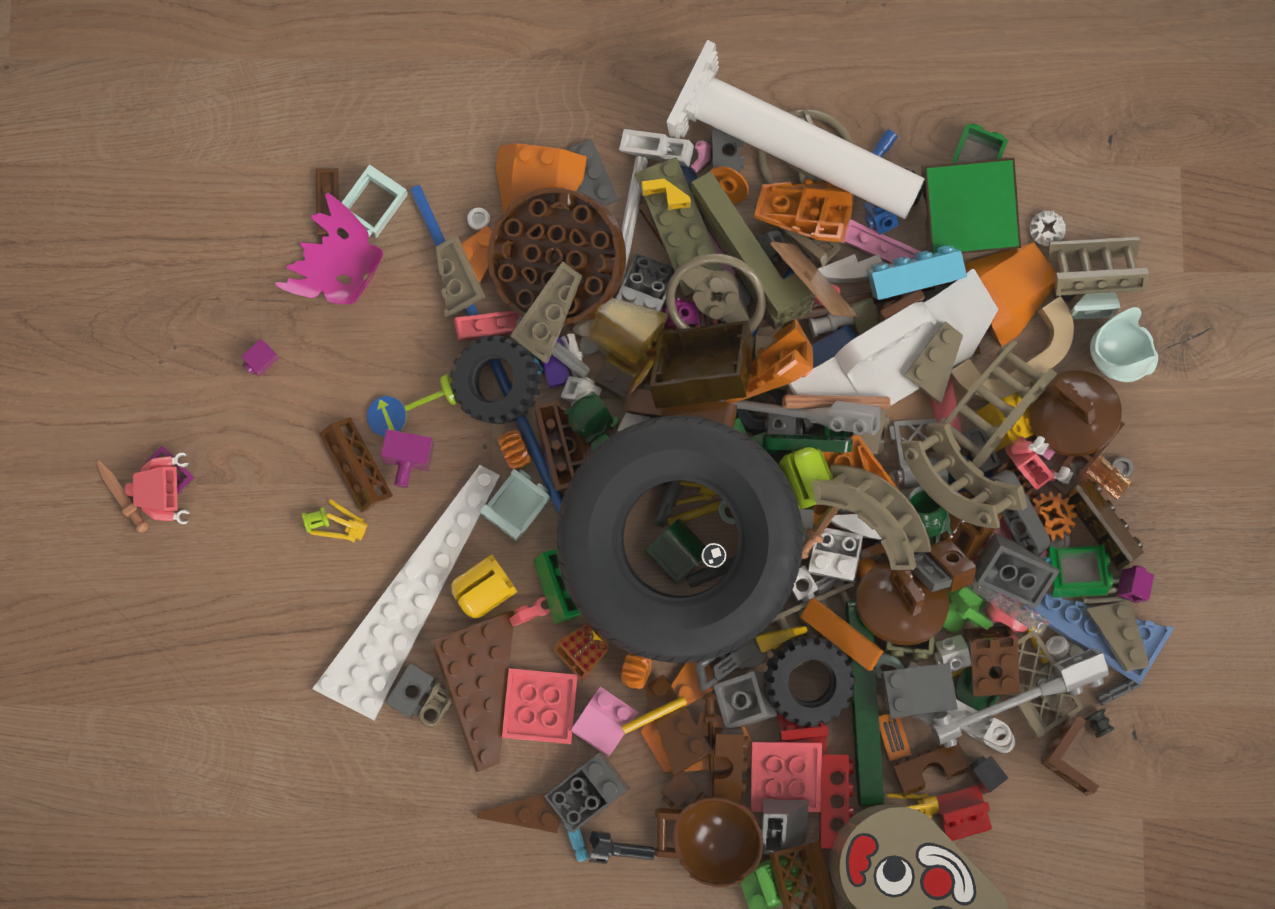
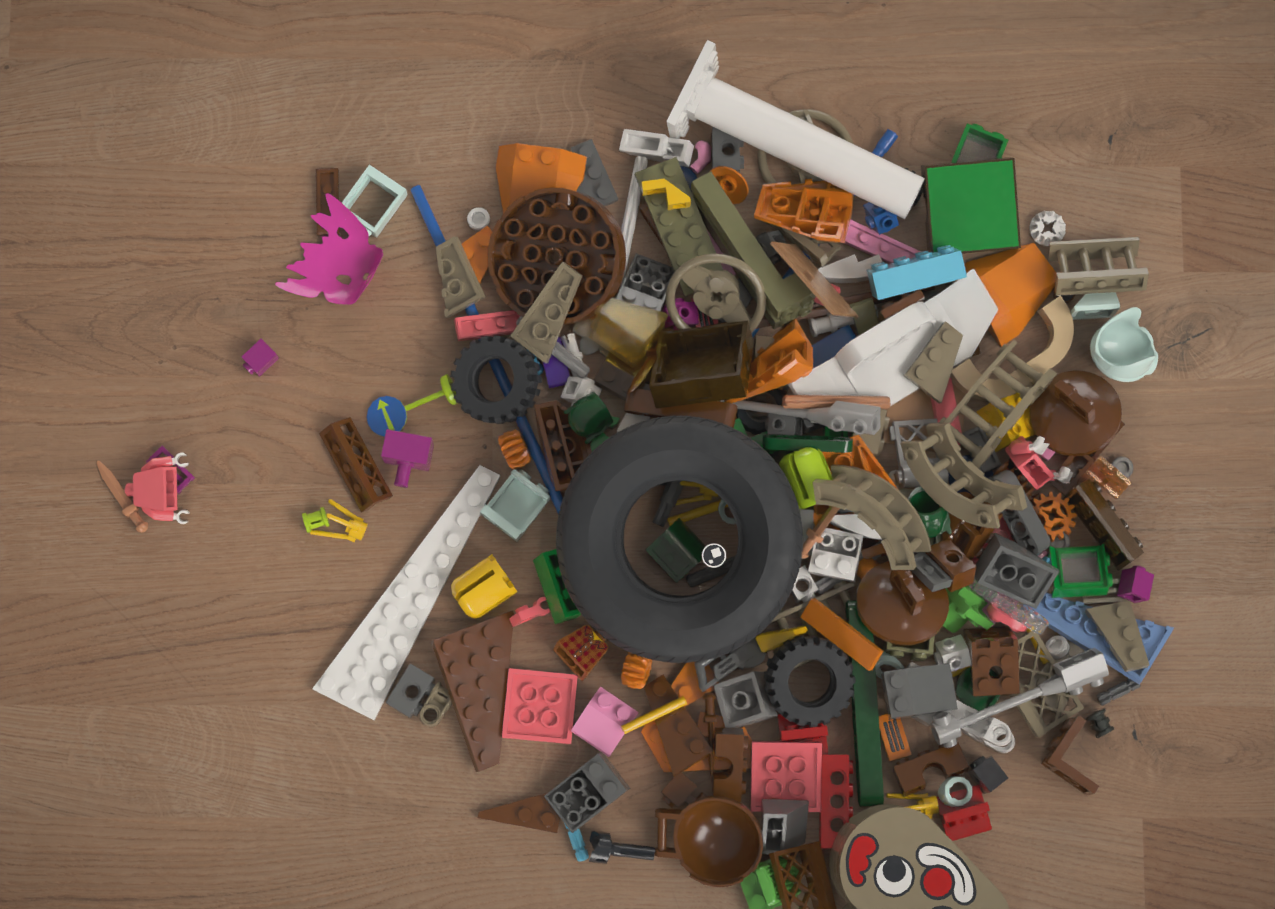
(944, 793): none -> light aqua piece

